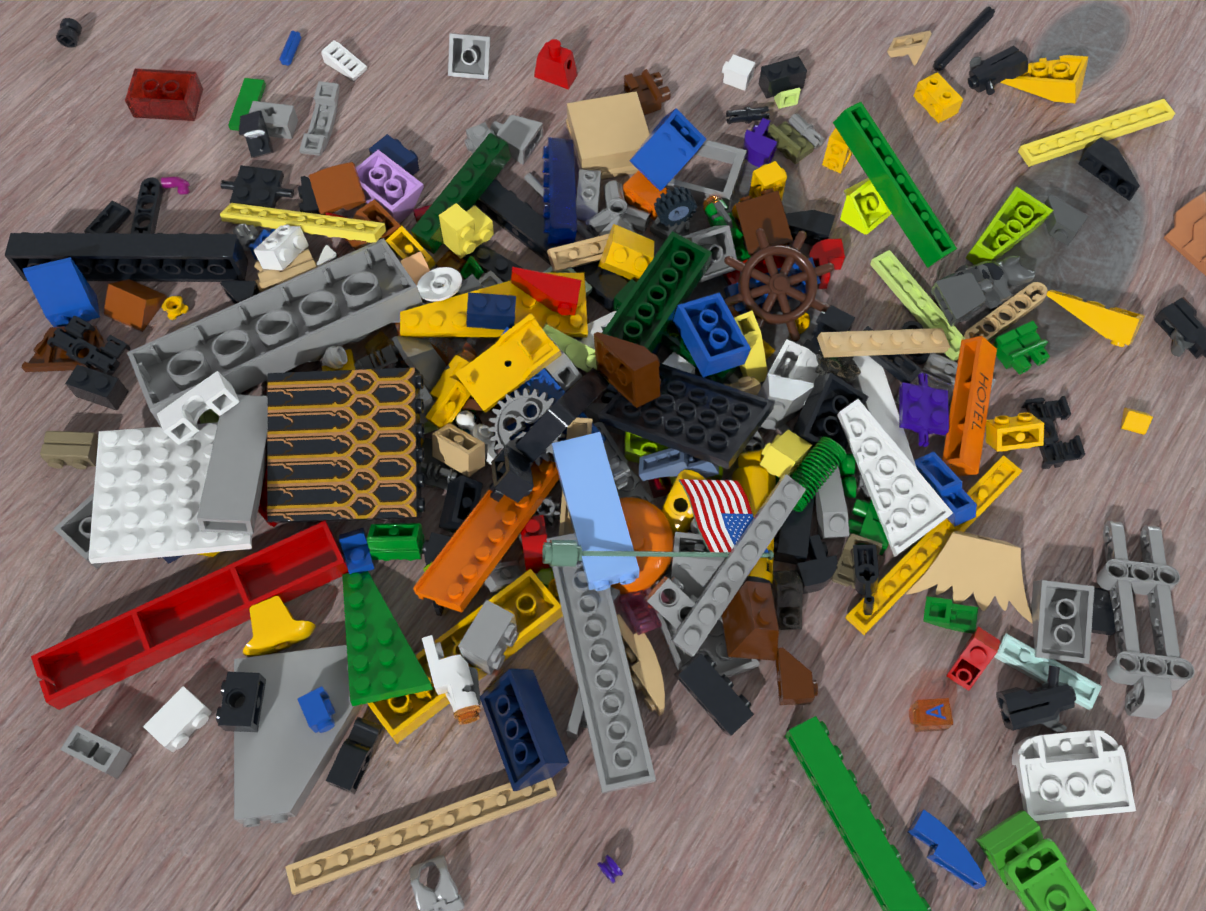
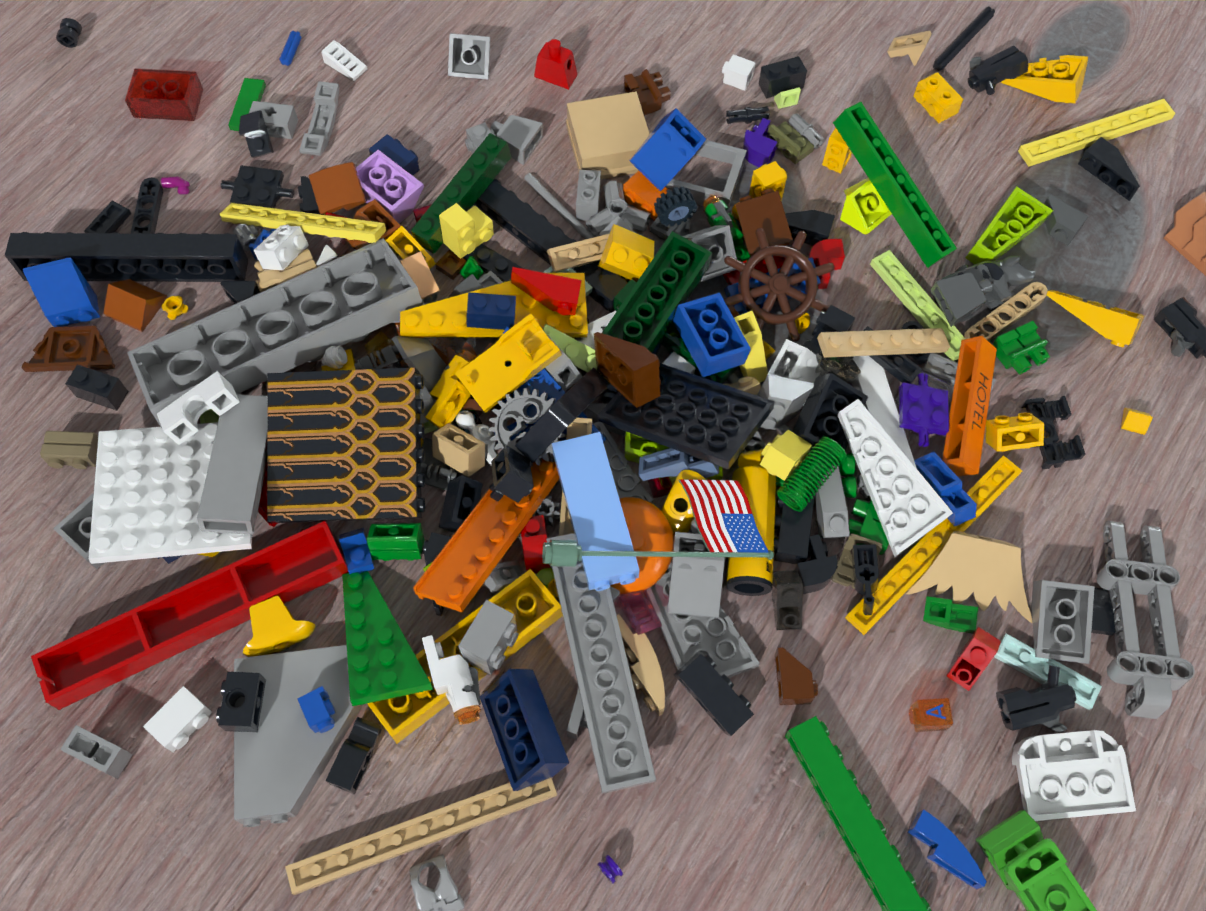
(99, 359): black piece -> none
(439, 284): white dish -> none
(559, 191): clear blue brick -> none
(620, 472): light grey gear -> none
(671, 609): light grey brick -> none
(737, 565): light grey plate -> none
(751, 623): reddish brown slope -> none

